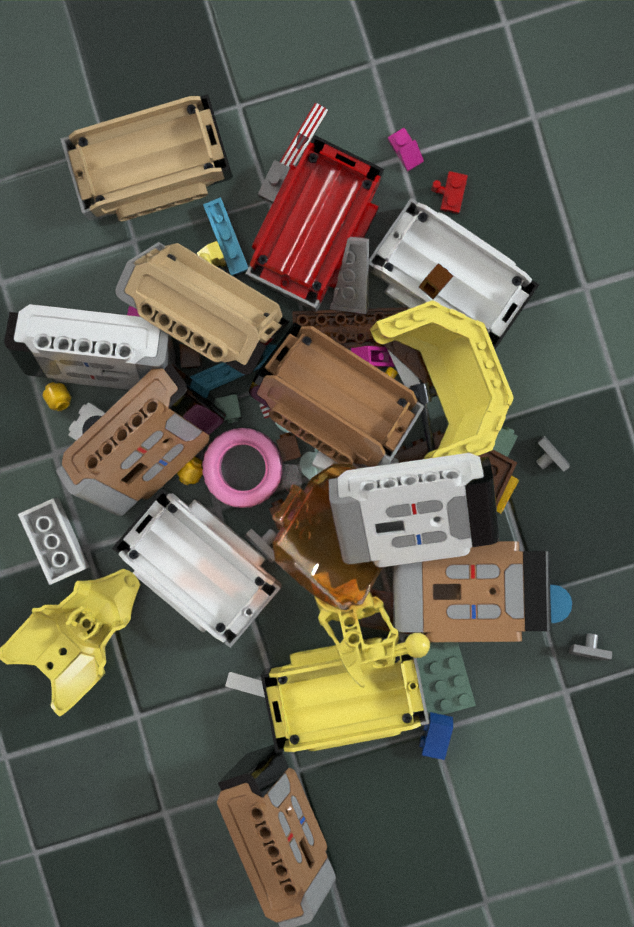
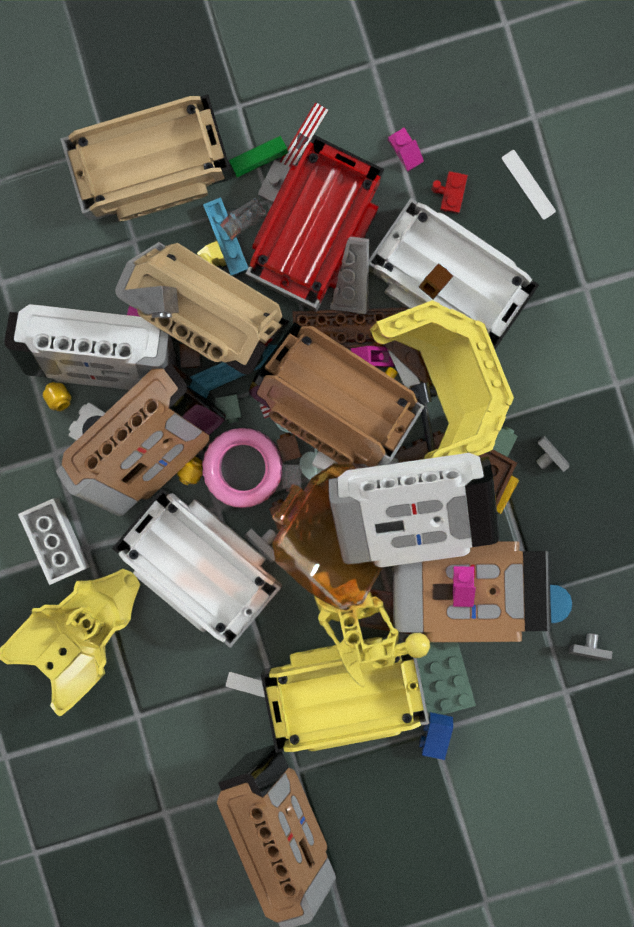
(157, 300): none -> flat silver slope
(243, 218): none -> clear brick
(258, 156): none -> green tile
(463, 586): none -> dark pink slope
(528, 184): none -> white sticker

